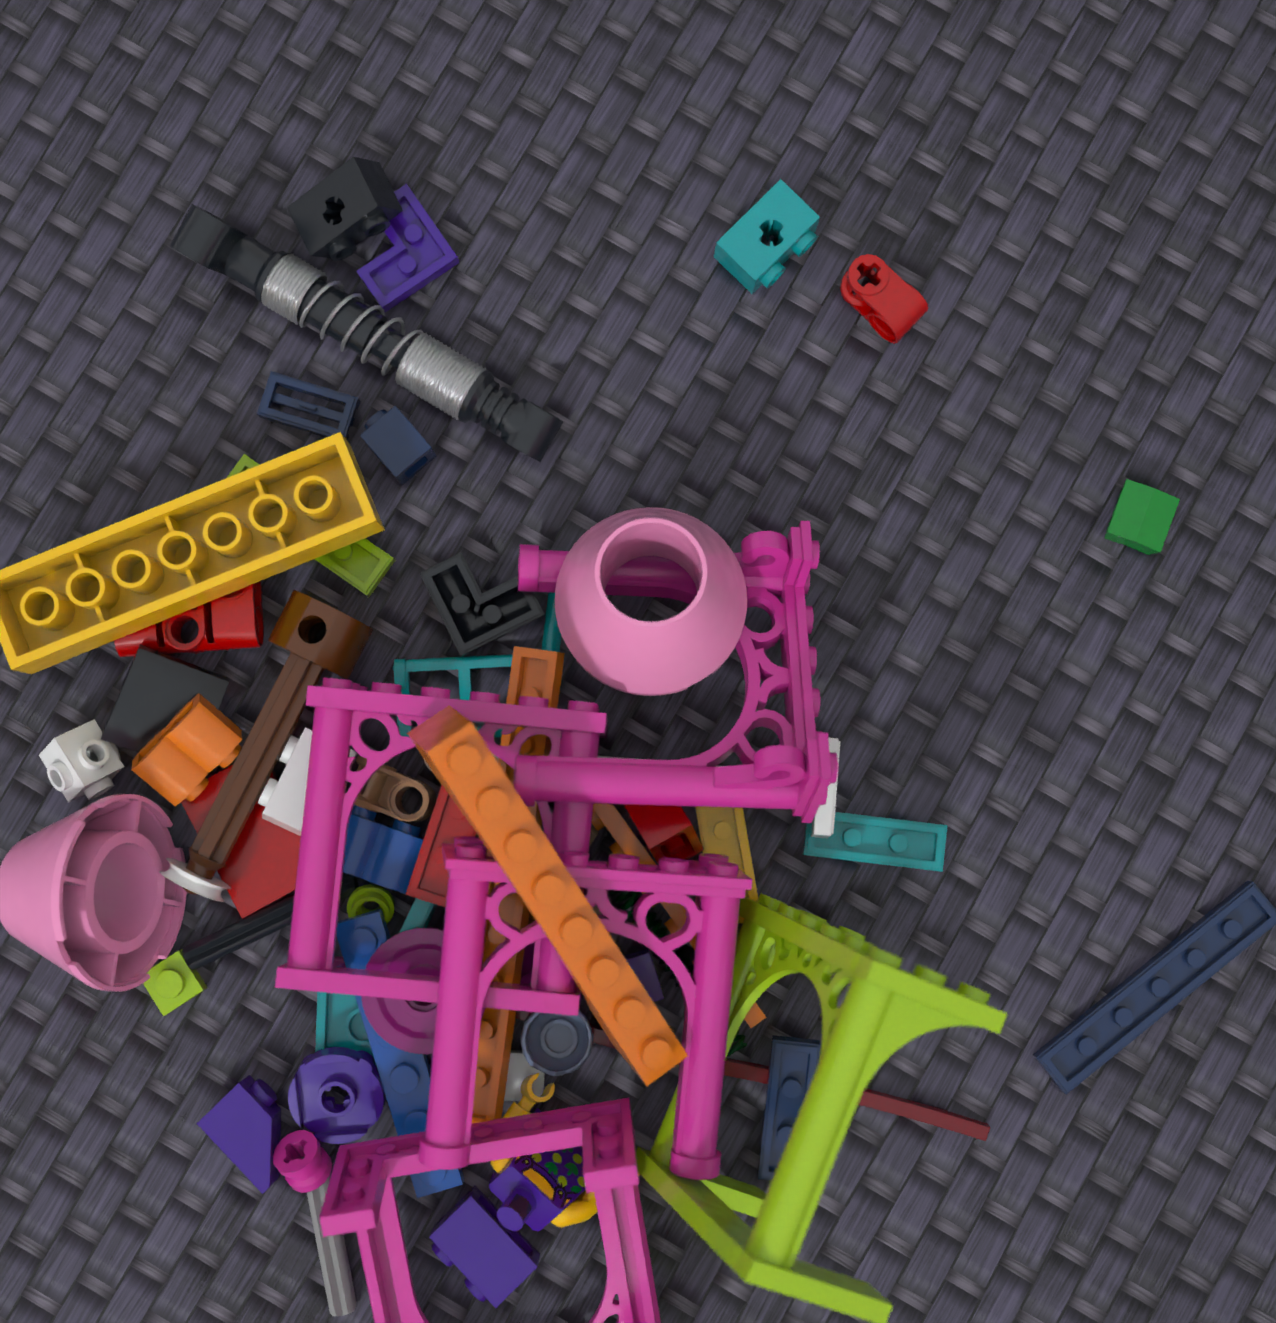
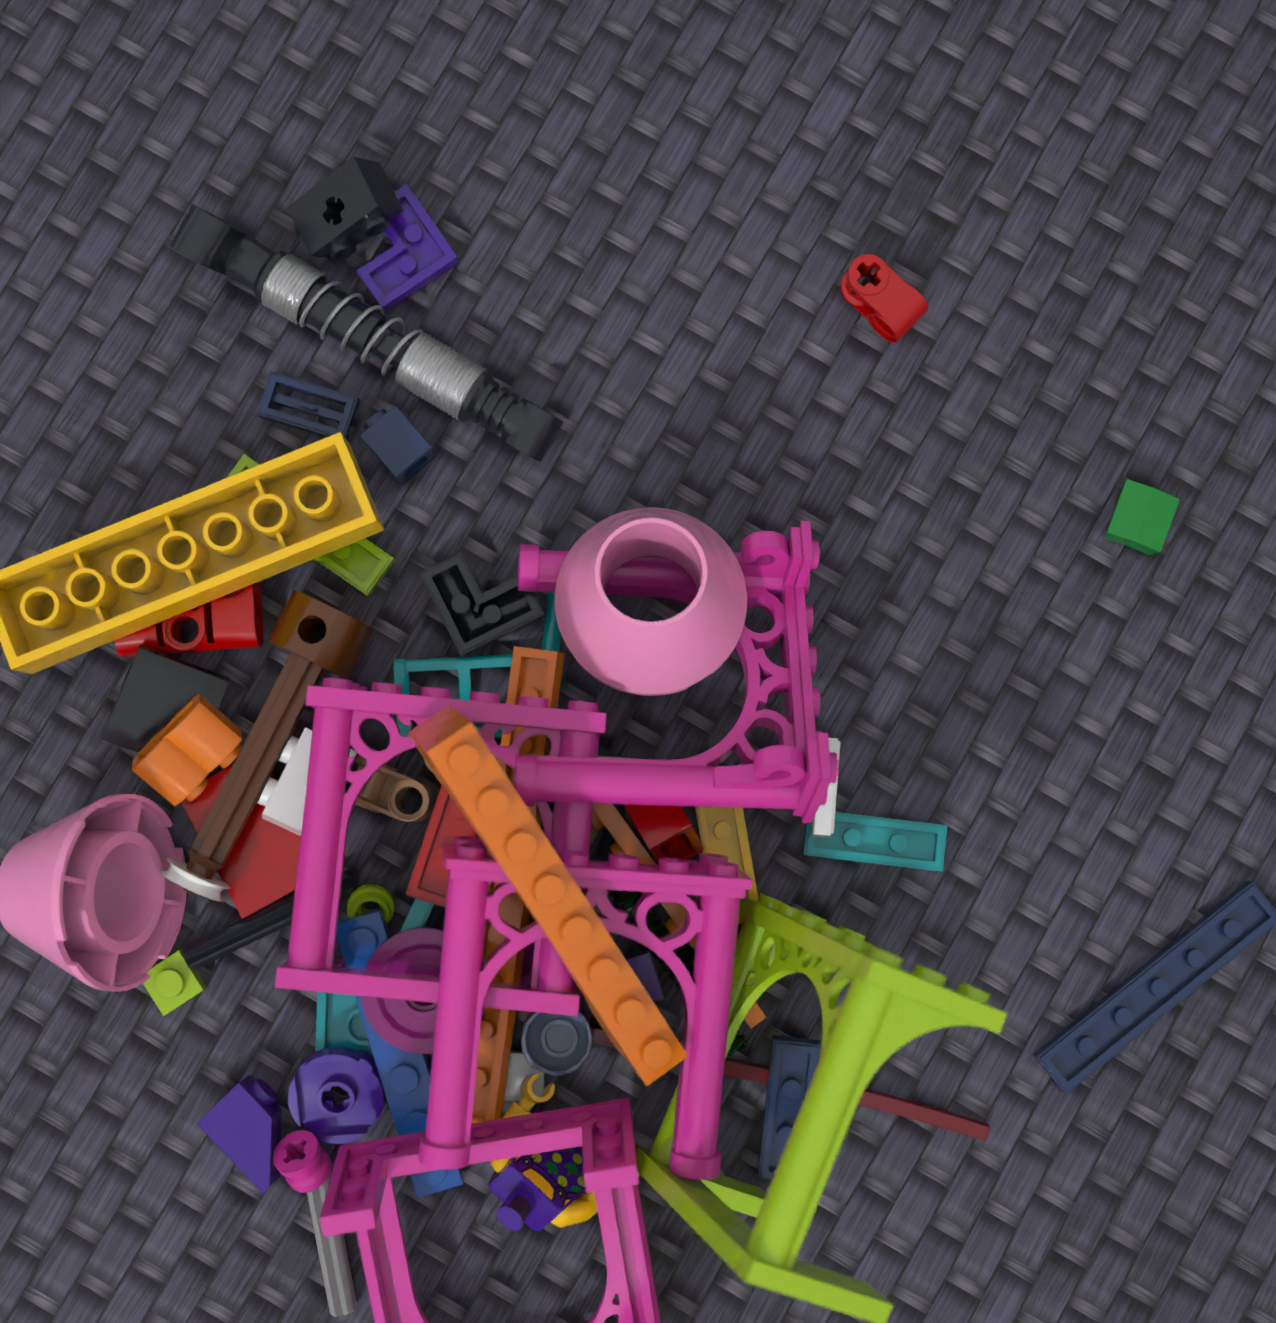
(81, 762): white brick -> none
(380, 851): blue brick -> none
(483, 1249): dark purple brick -> none
(775, 214): teal brick -> none

